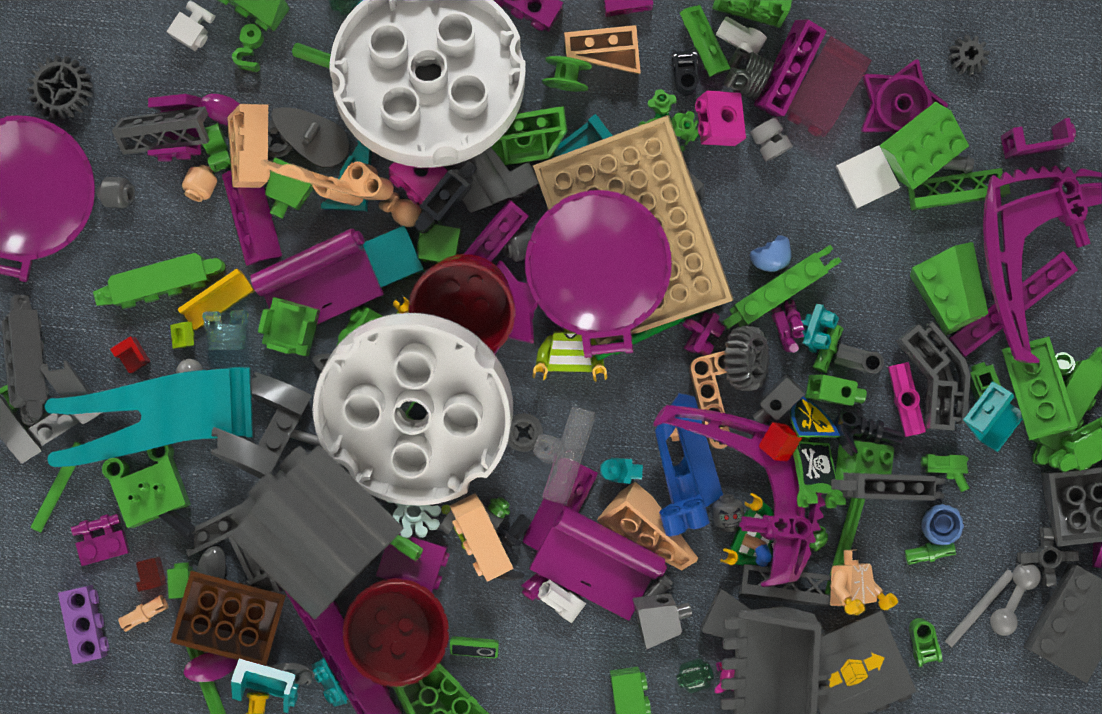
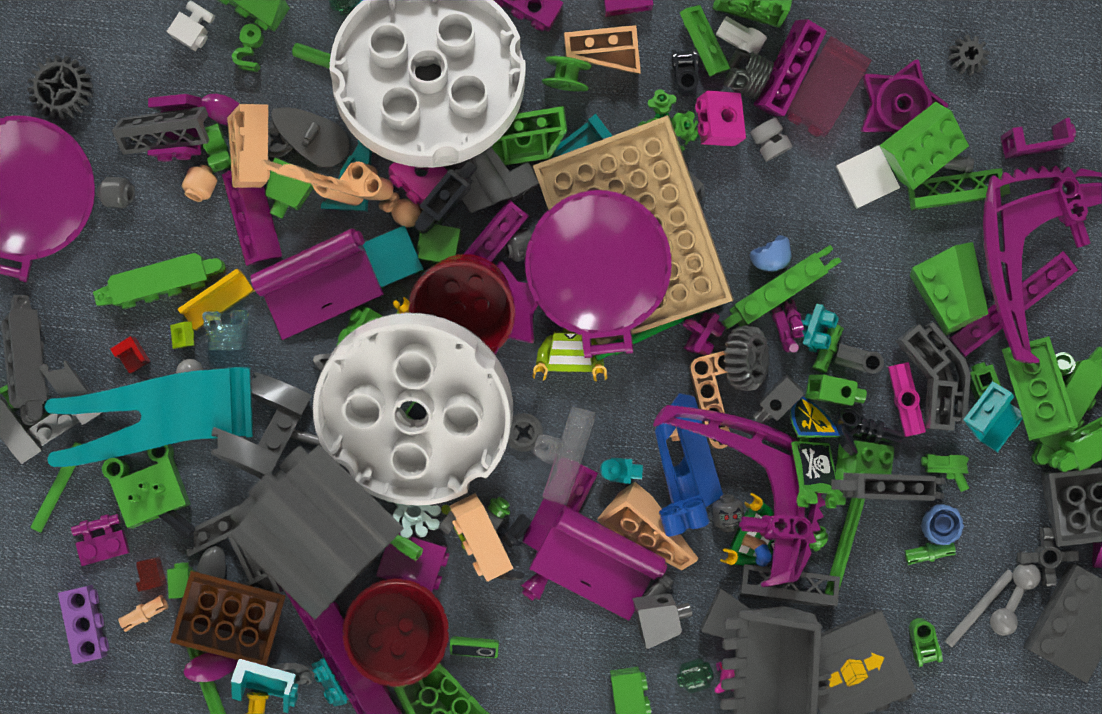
(288, 326): bright green panel -> none
(564, 602): white piece -> none
(780, 442): red panel -> none
(854, 586): light nougat torso -> none

